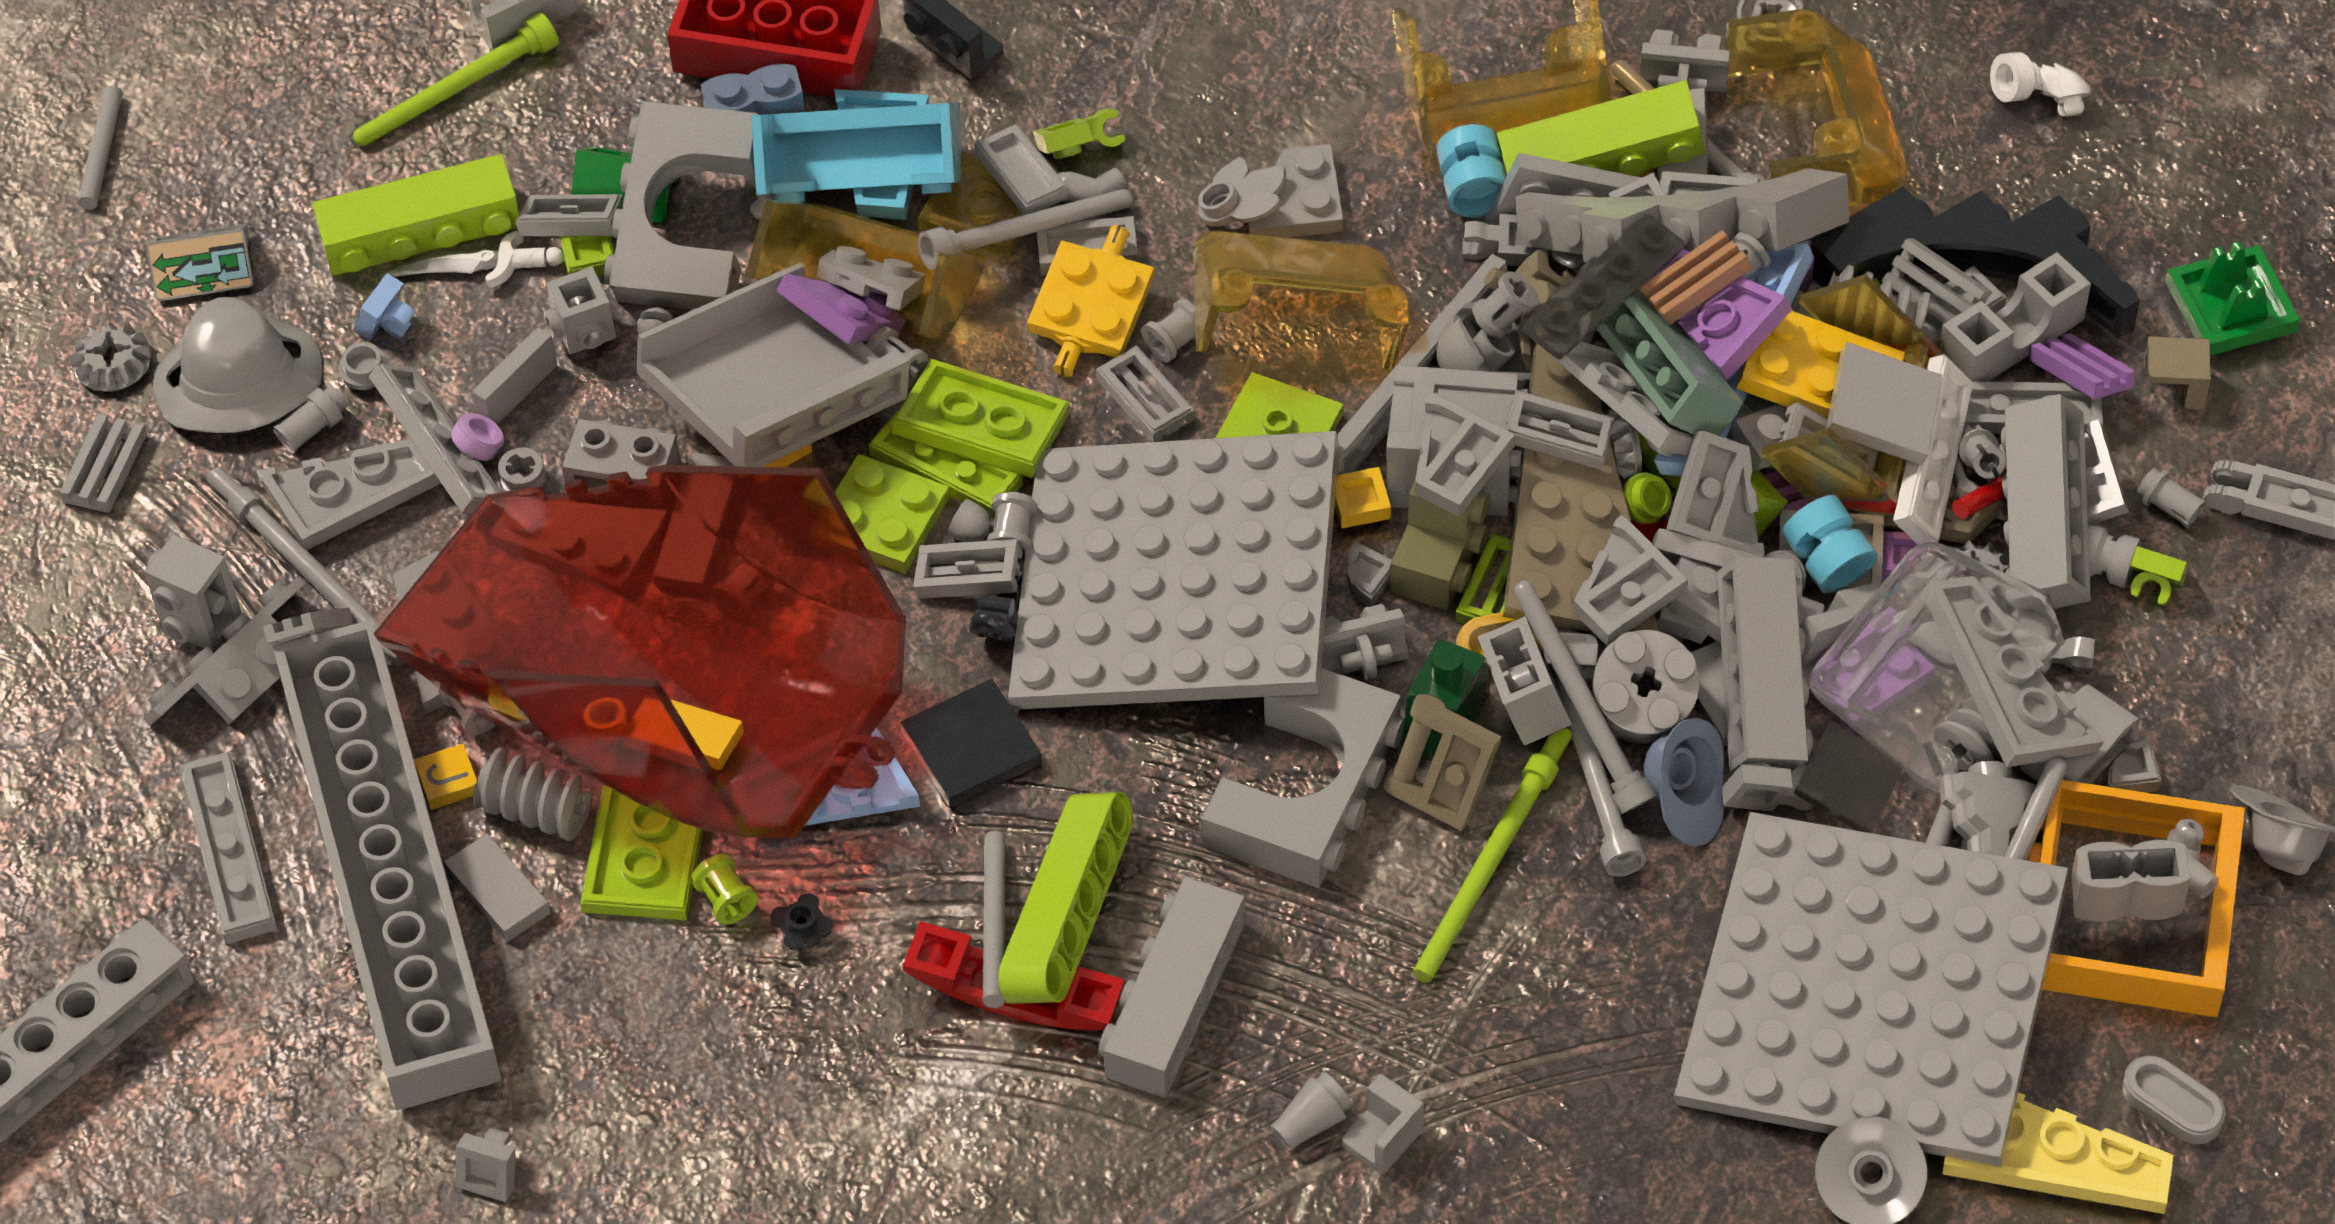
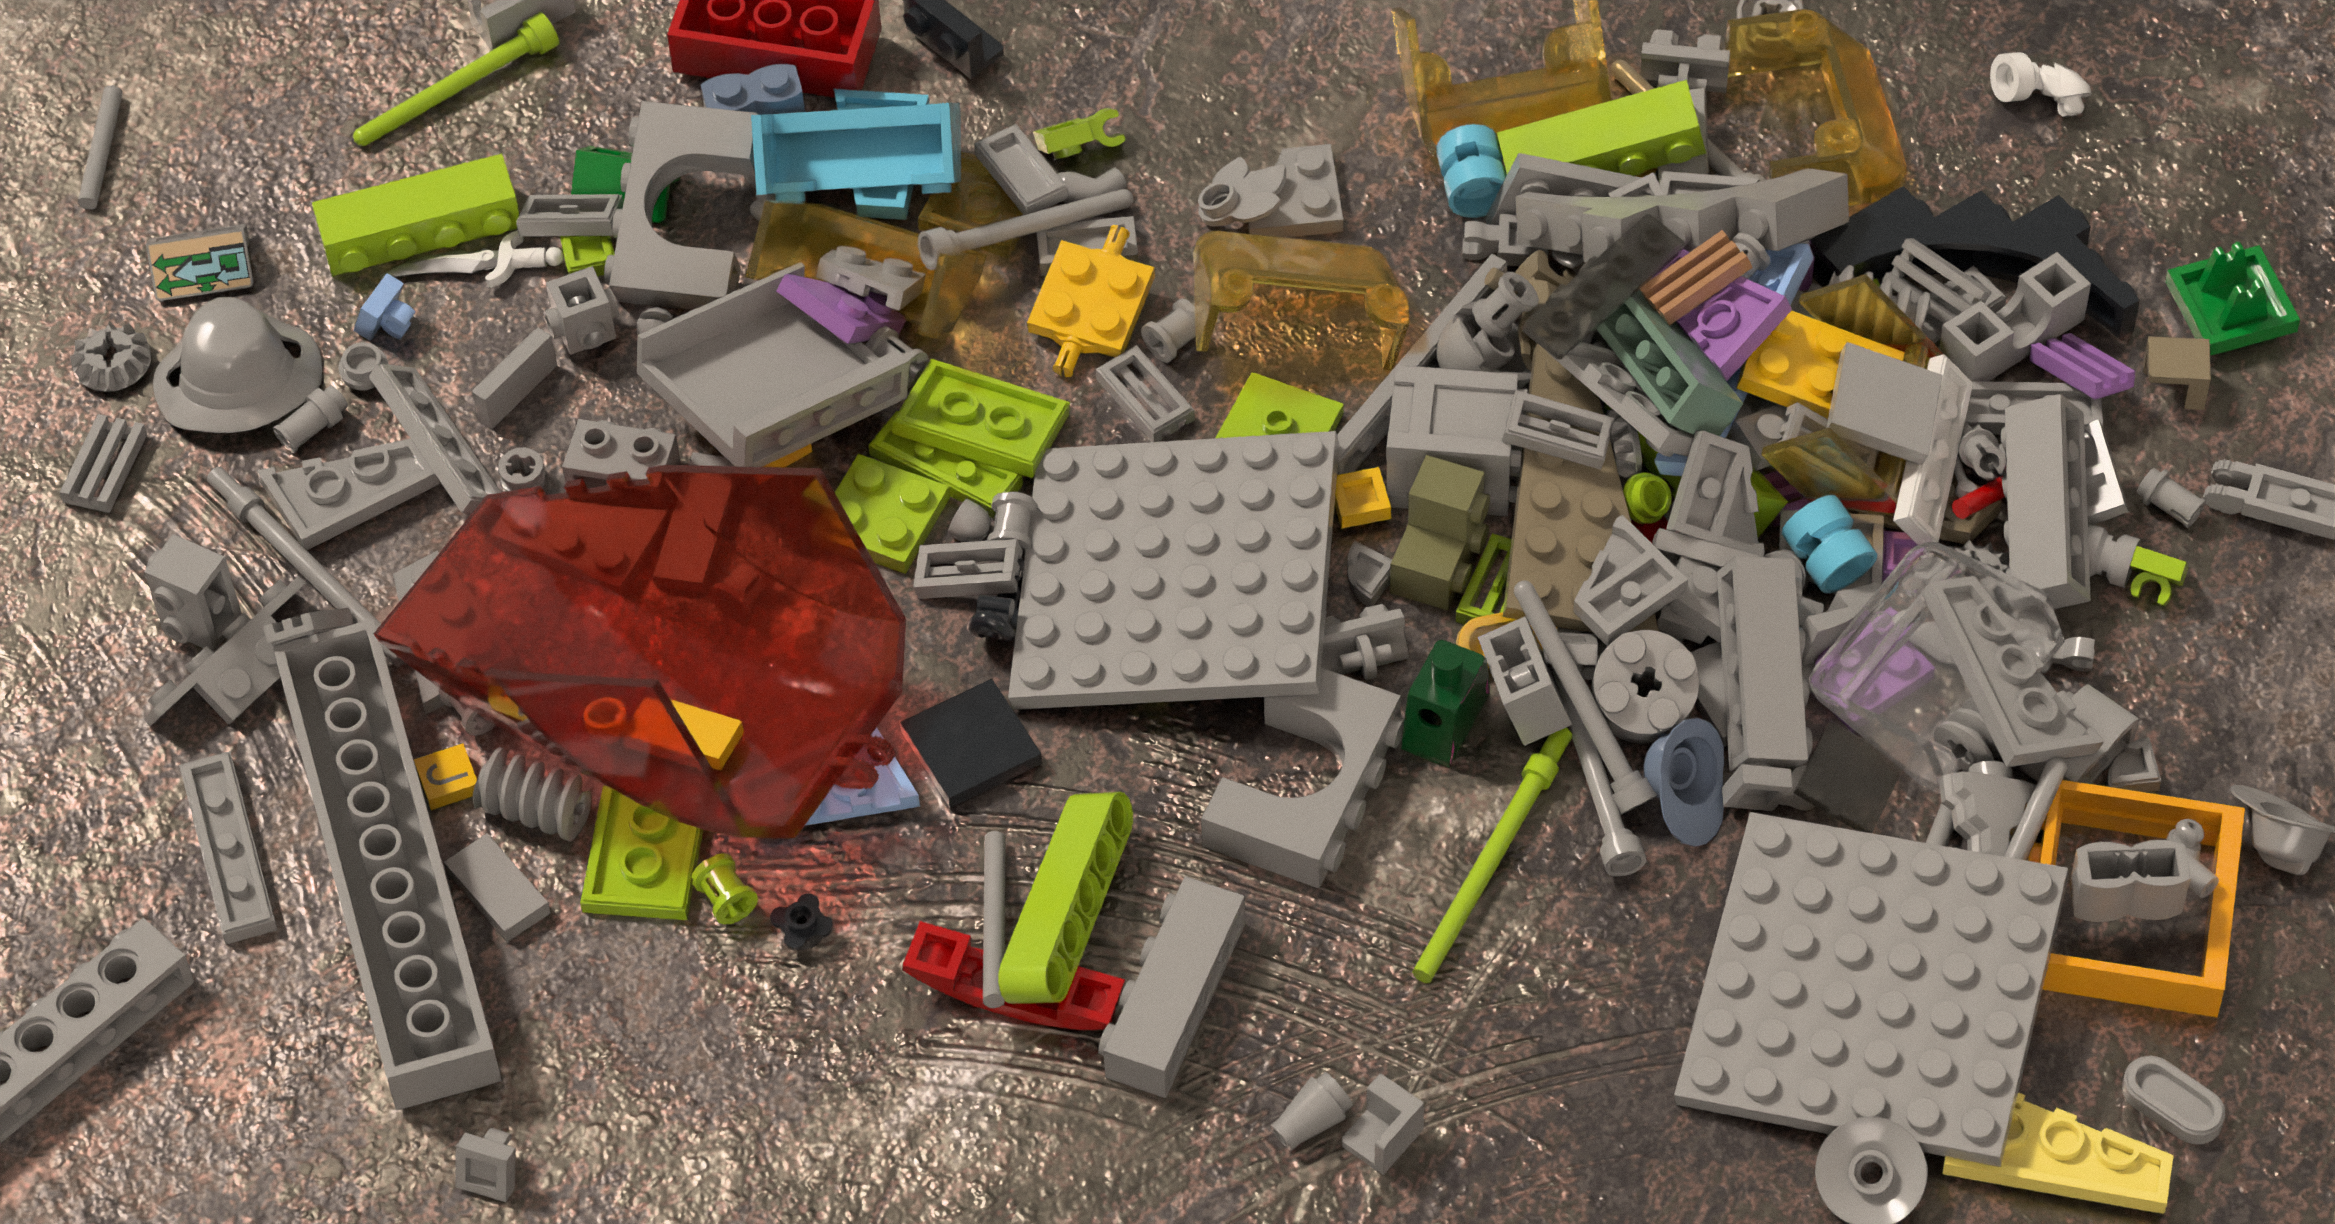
(477, 436): lavender tile -> none
(1456, 769): dark tan plate -> none
(1457, 454): light grey wing -> none

